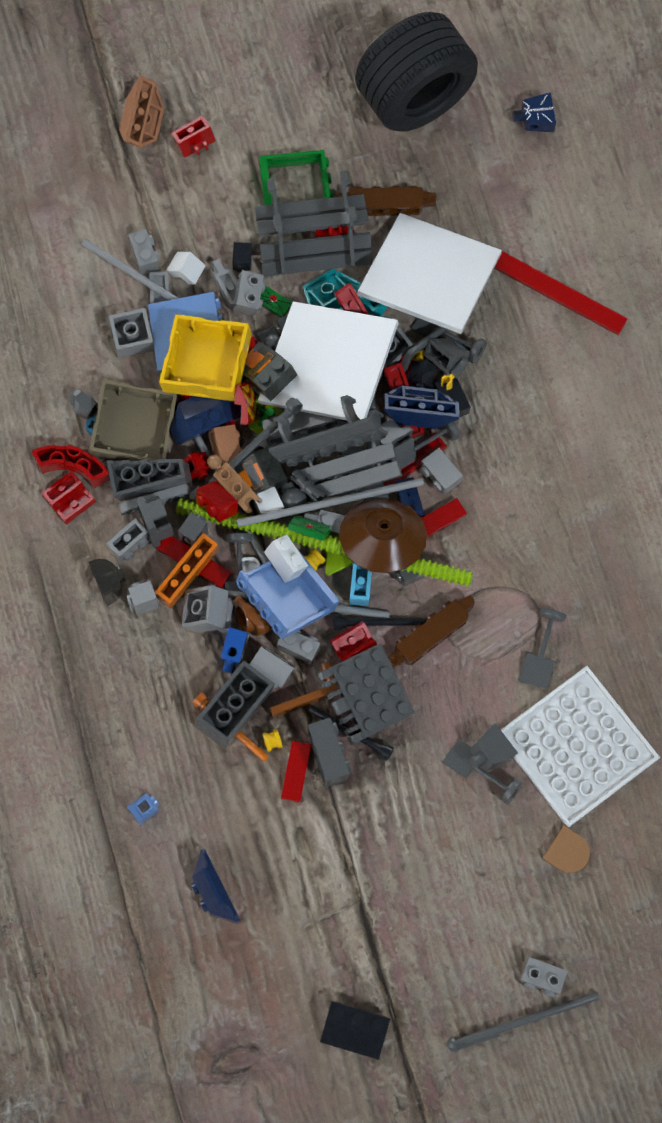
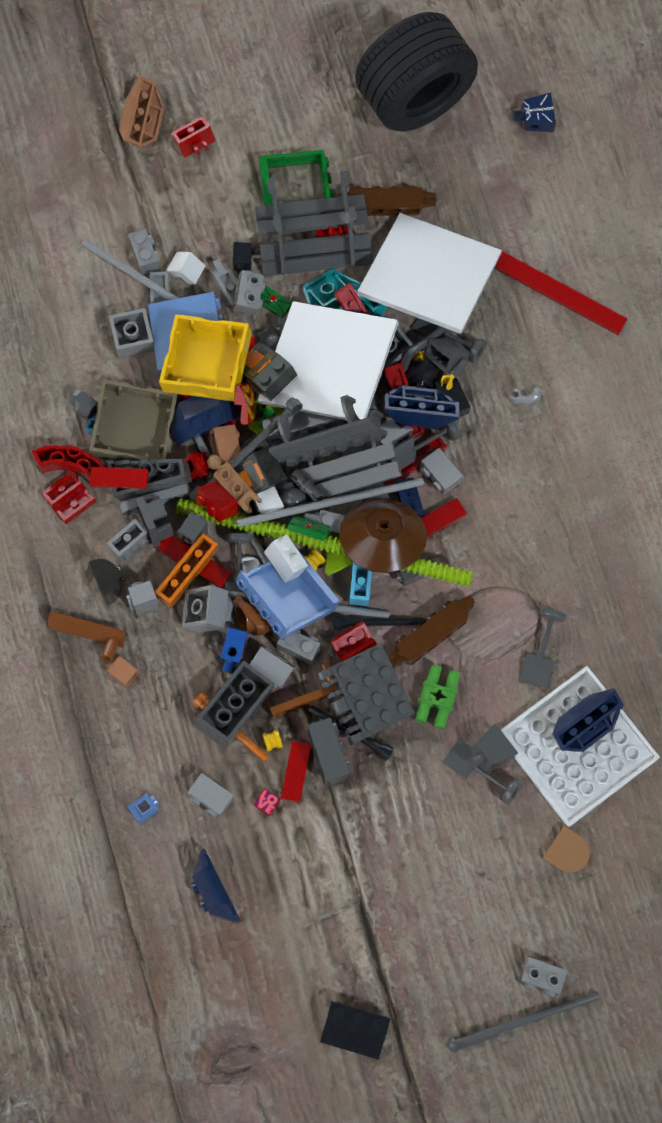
(110, 636): none -> dark orange piece
(119, 478): none -> red tile
(122, 671): none -> nougat brick
(210, 795): none -> light grey brick
(267, 802): none -> tile
(446, 692): none -> bright green pin
(532, 398): none -> light grey piece
(588, 721): none -> dark blue wedge

